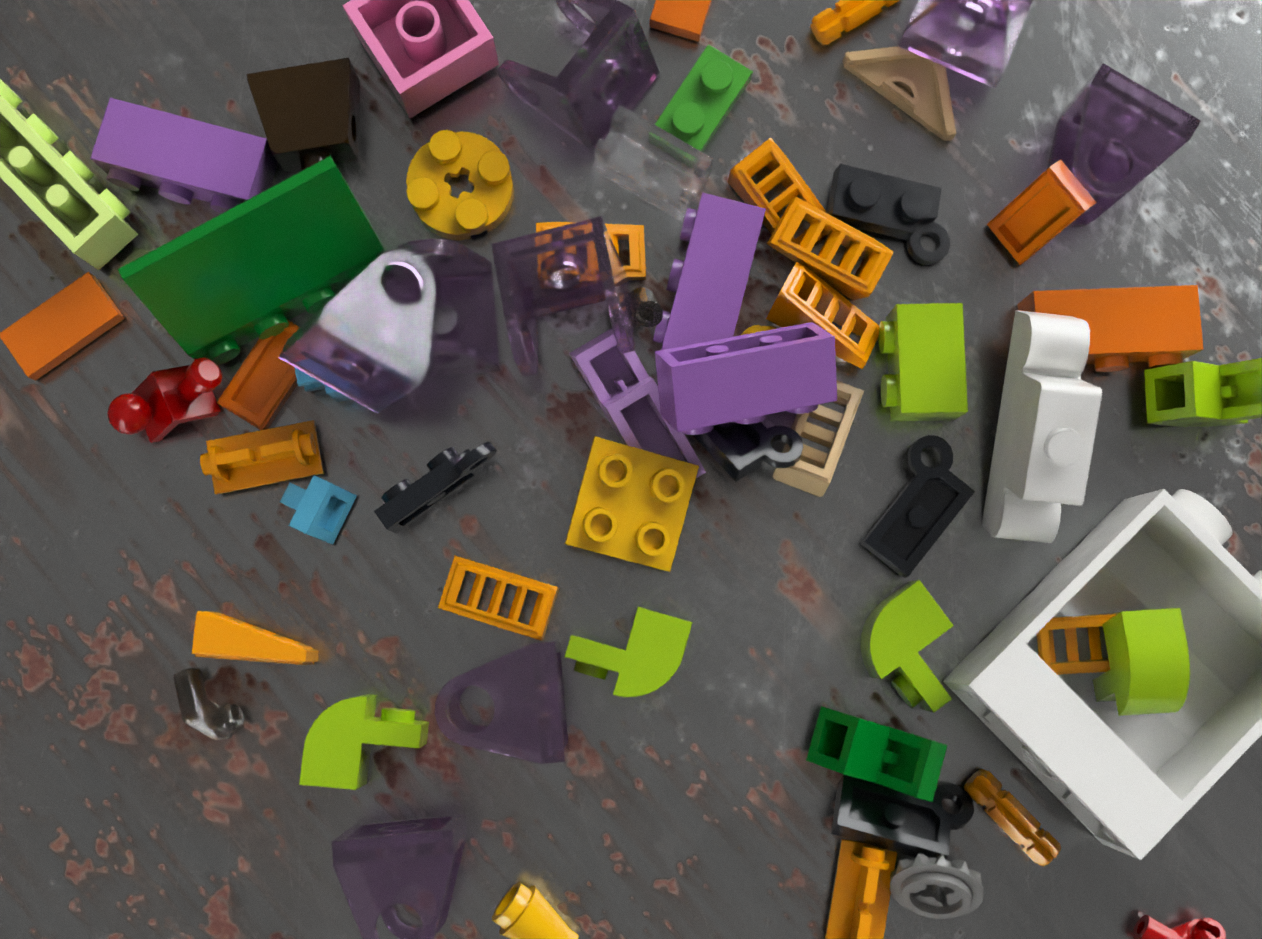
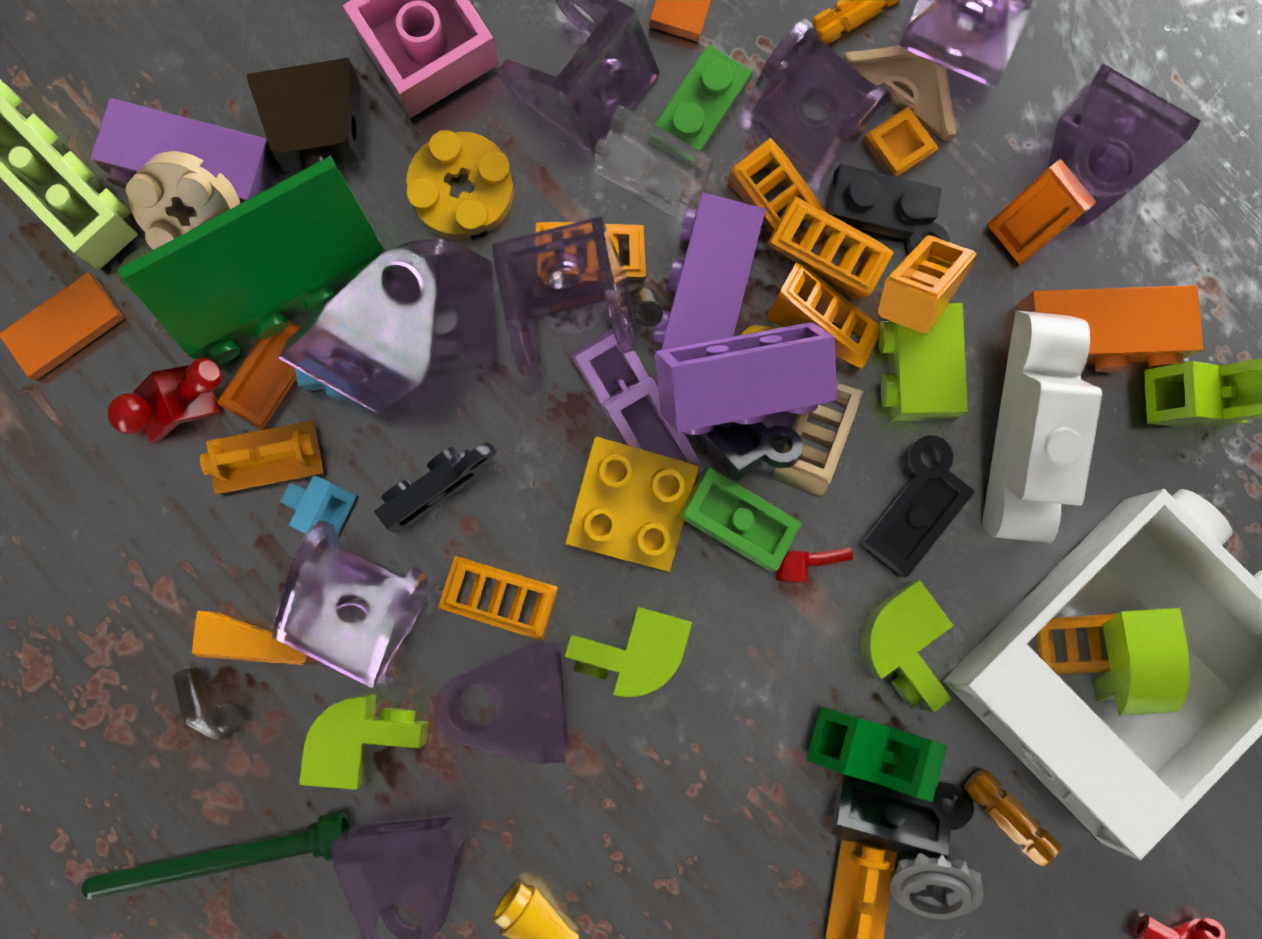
(172, 175): none -> tan plate
(314, 840): none -> dark green piece
(330, 577): none -> clear purple hose
(740, 519): none -> bright green plate
(796, 563): none -> red hand
(808, 69): none -> clear purple hose
(900, 143): none -> light orange tile
(921, 289): none -> light orange slope

